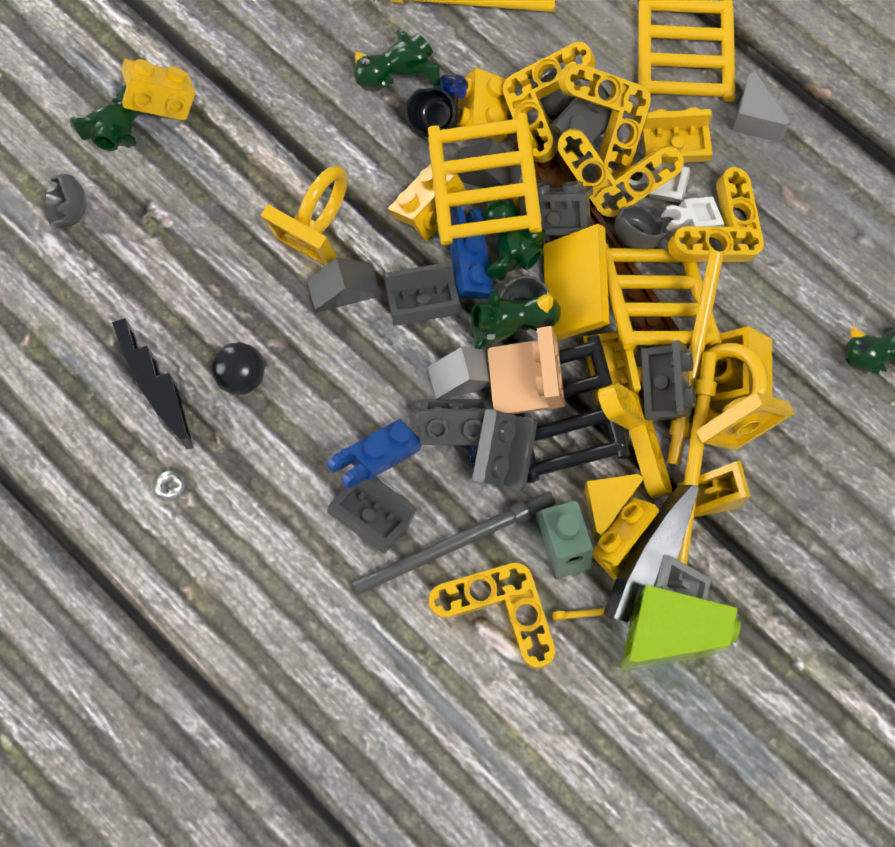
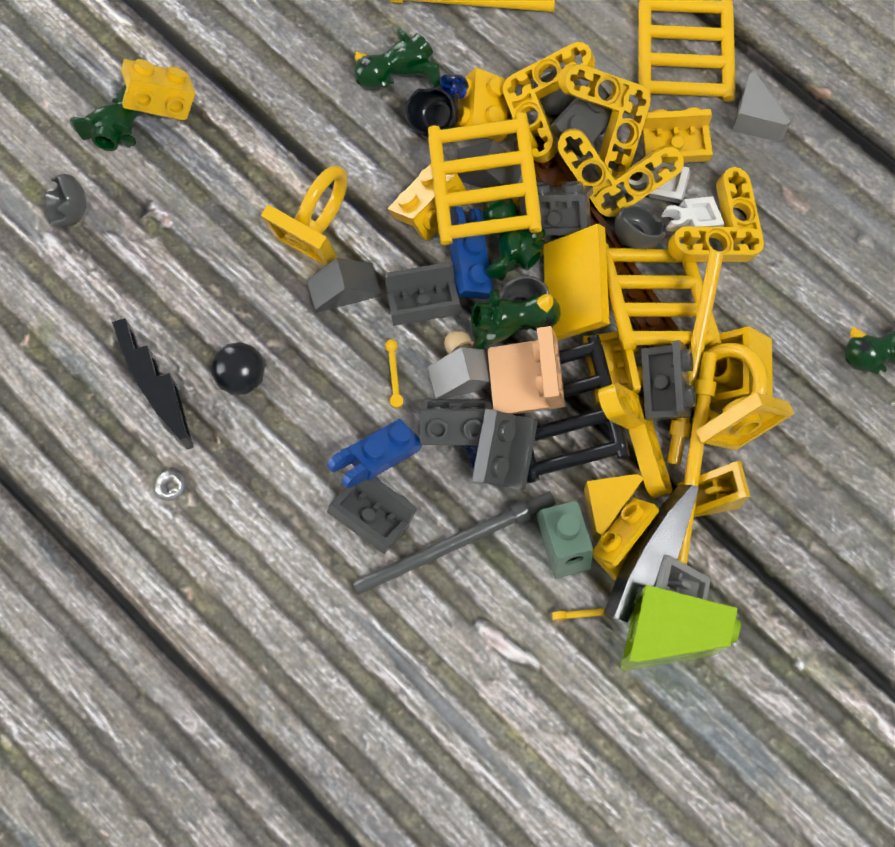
(396, 399): none -> yellow hinge
(457, 339): none -> tan hinge
(513, 601): yellow beam -> none

